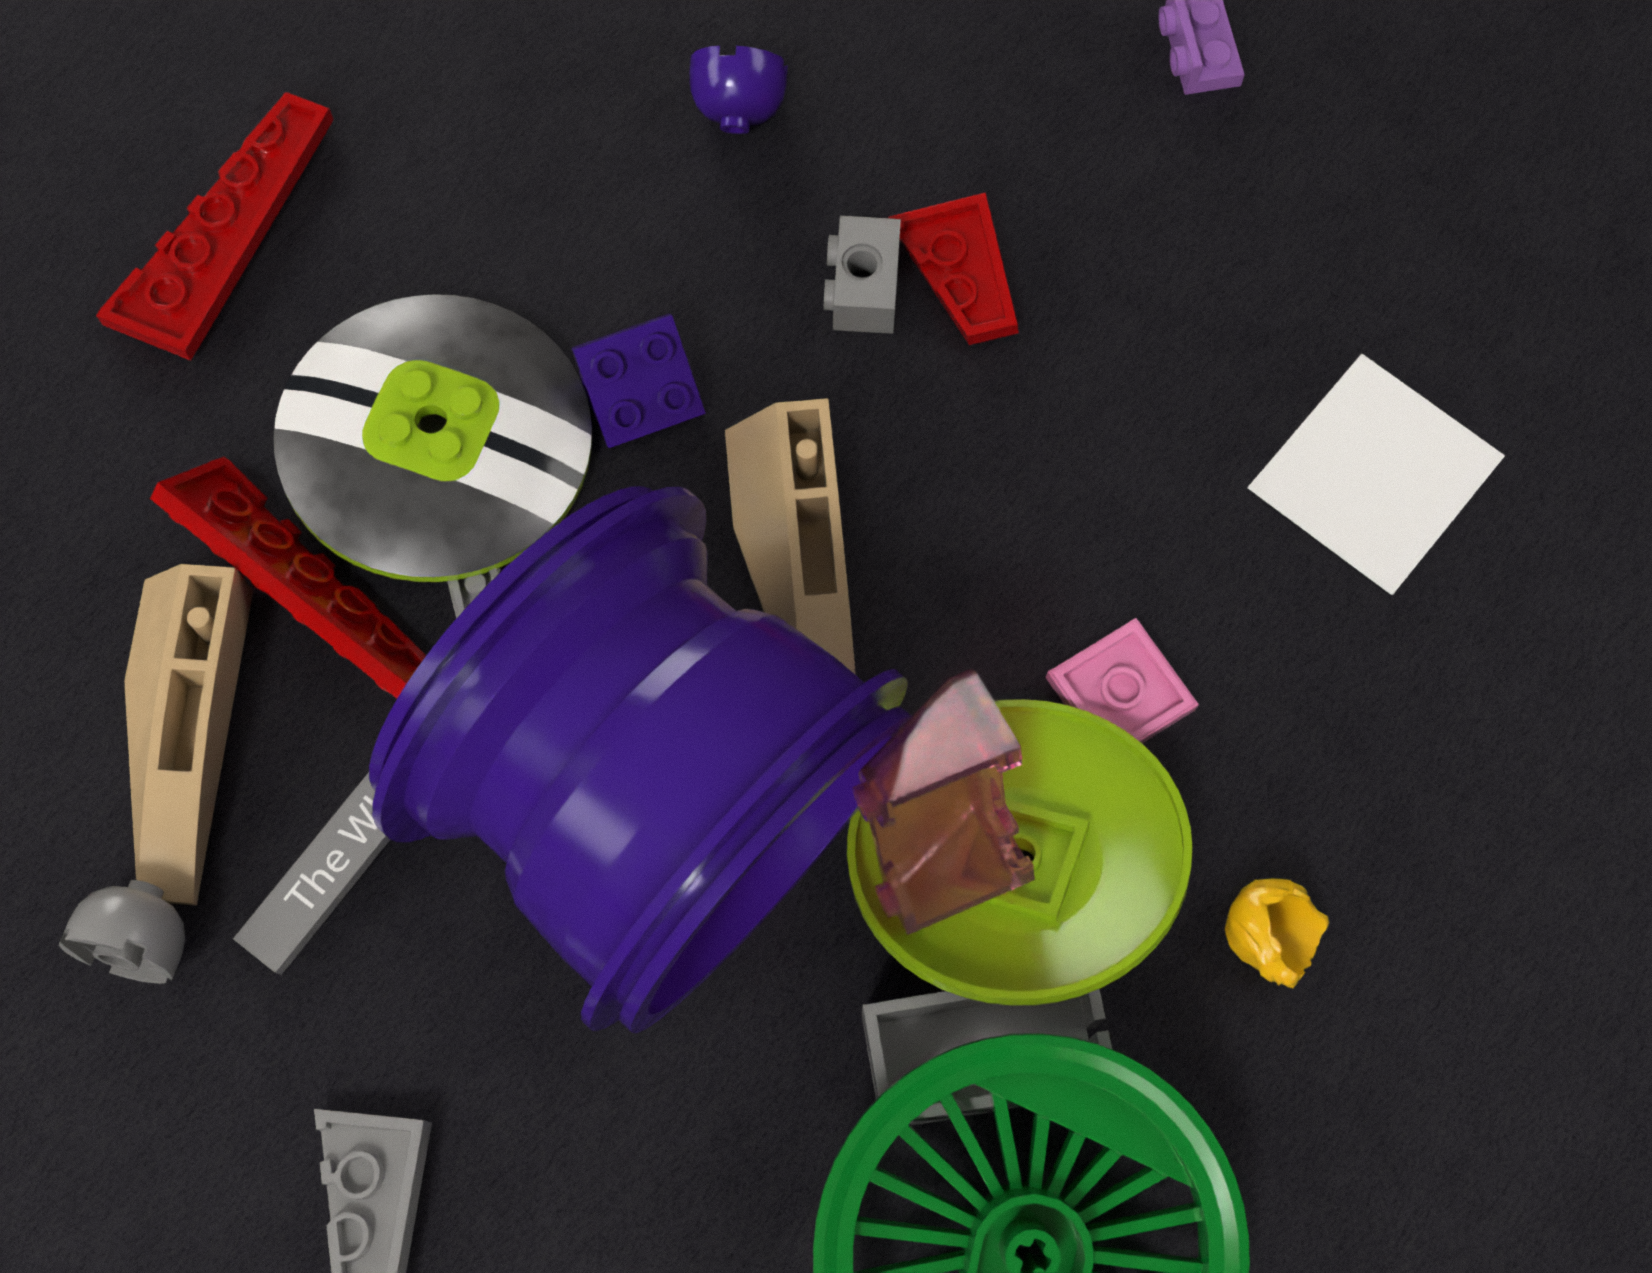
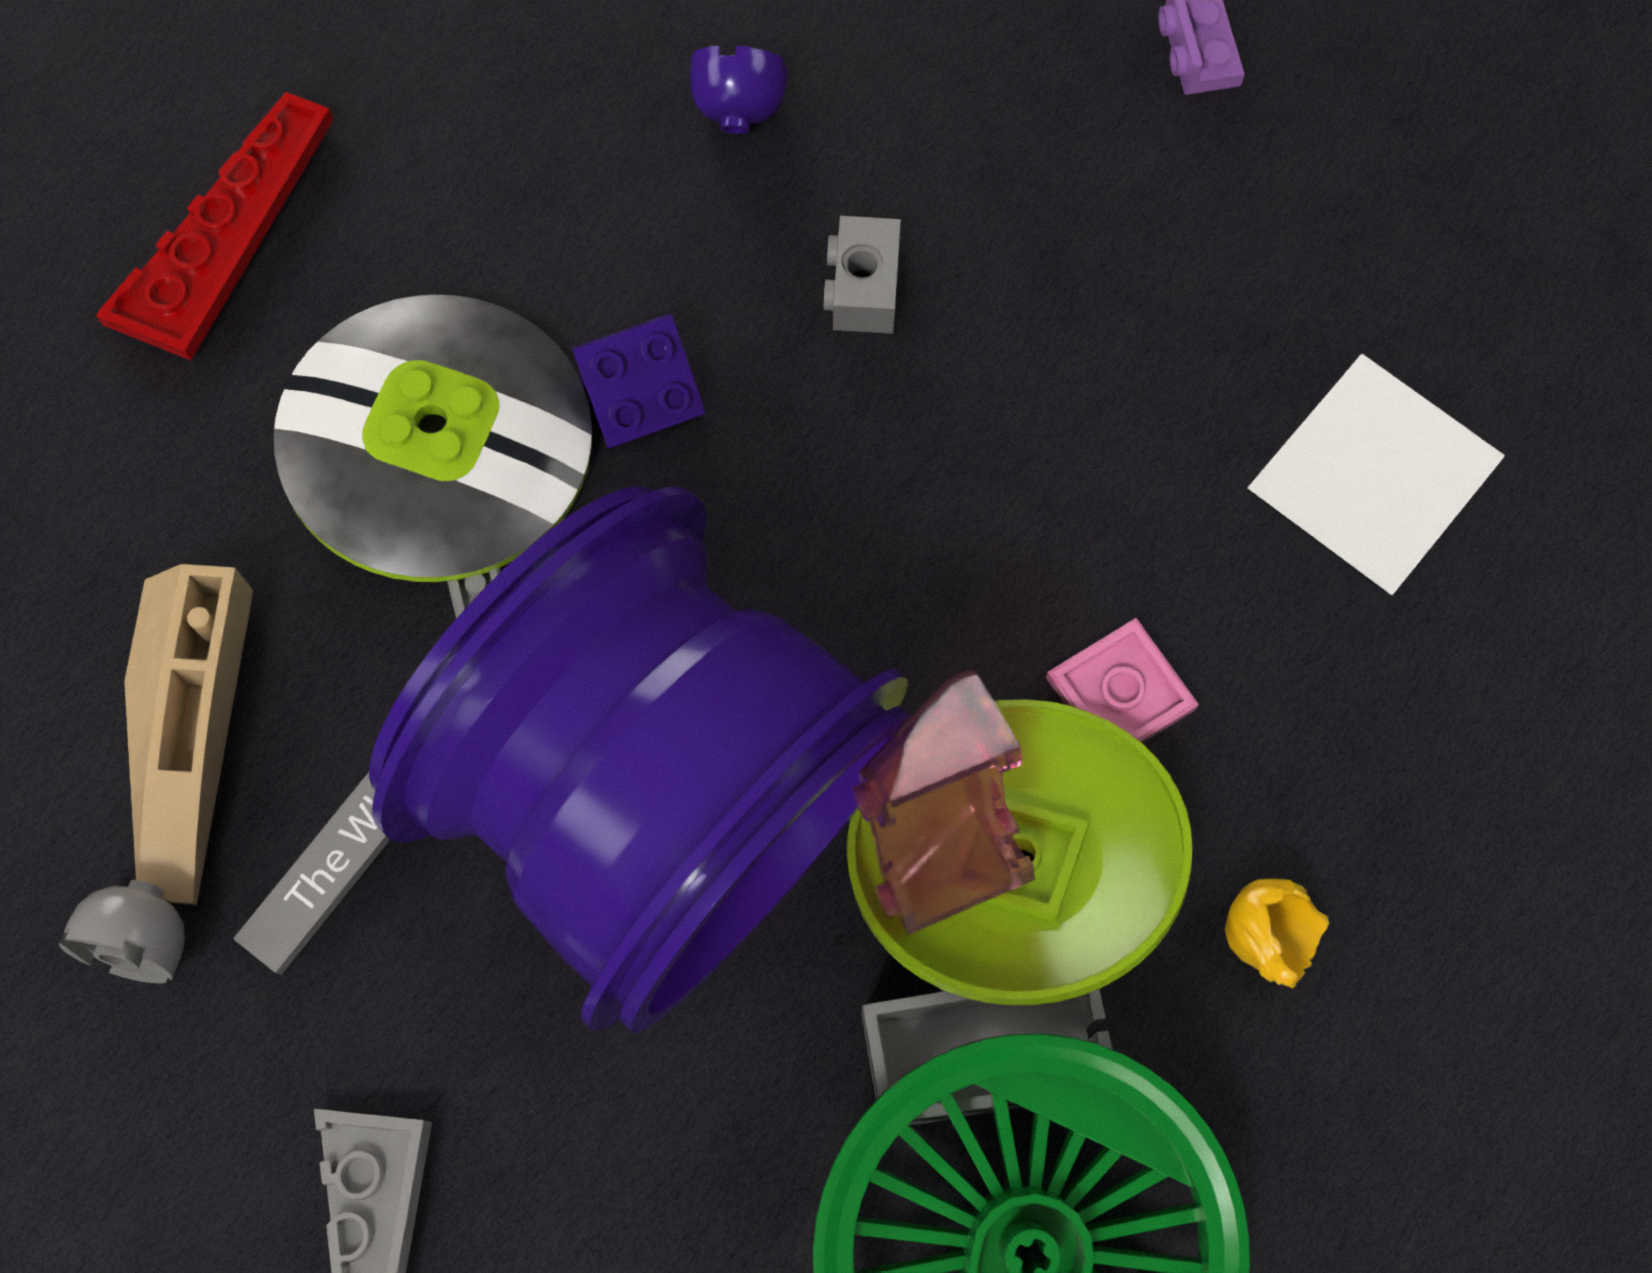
(231, 519): red wing -> none
(792, 519): tan wedge -> none
(963, 265): red wing -> none

